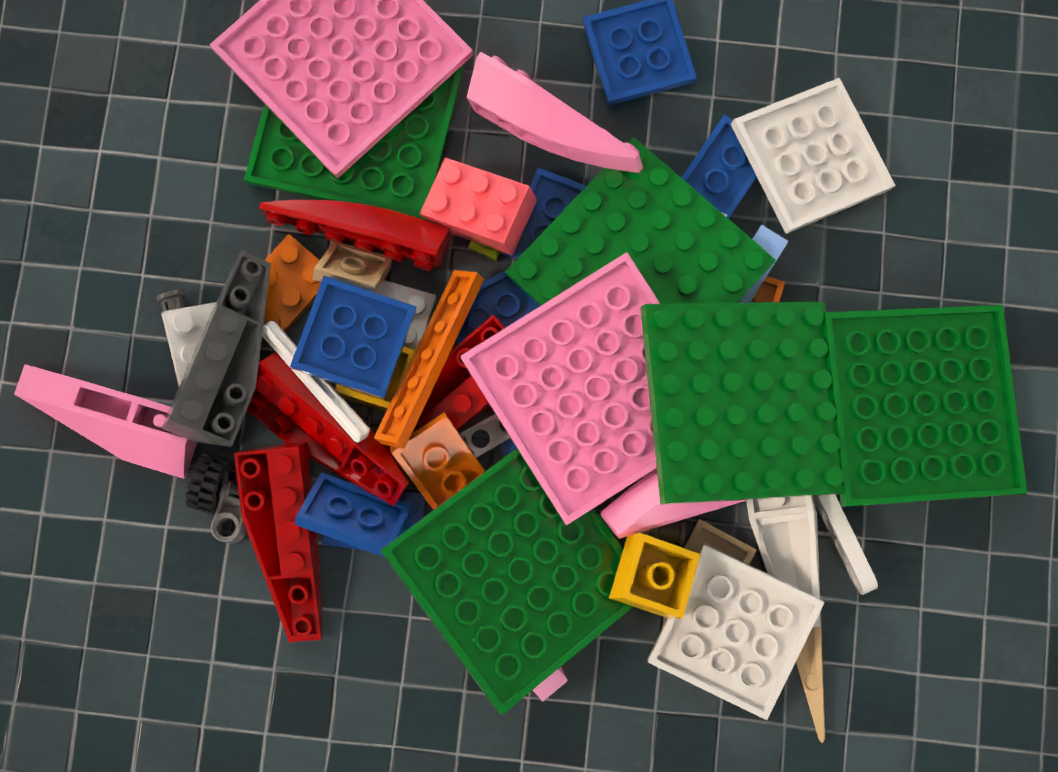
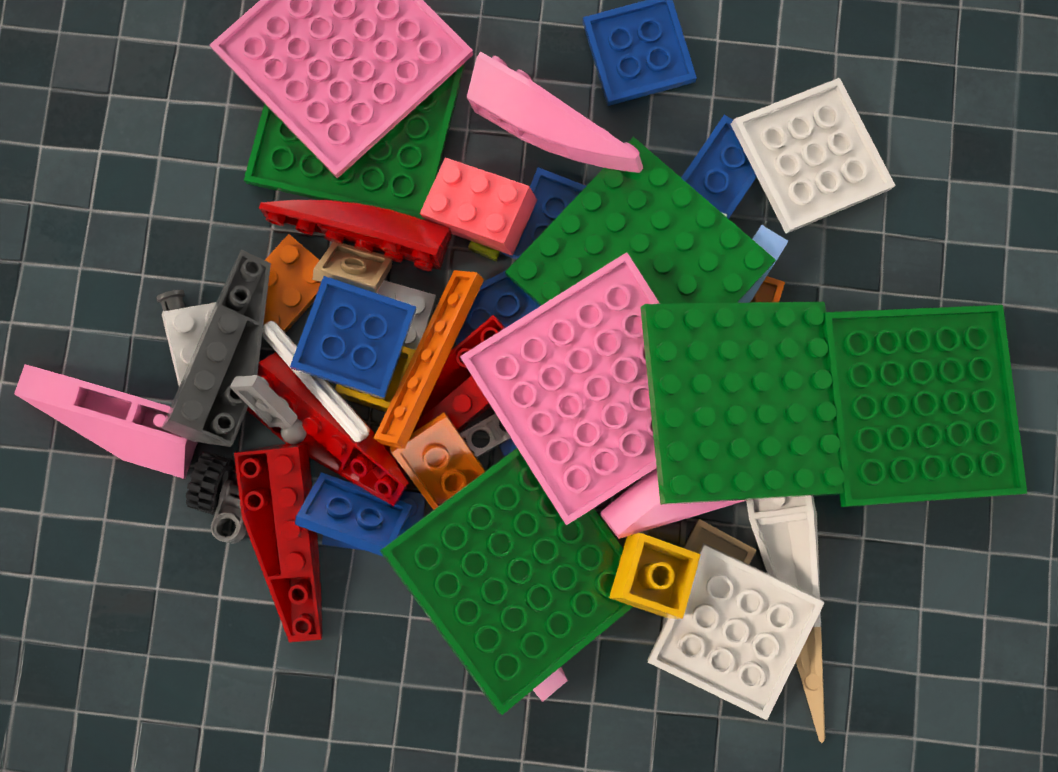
(269, 406): none -> light grey plate
(846, 543): white beam -> none

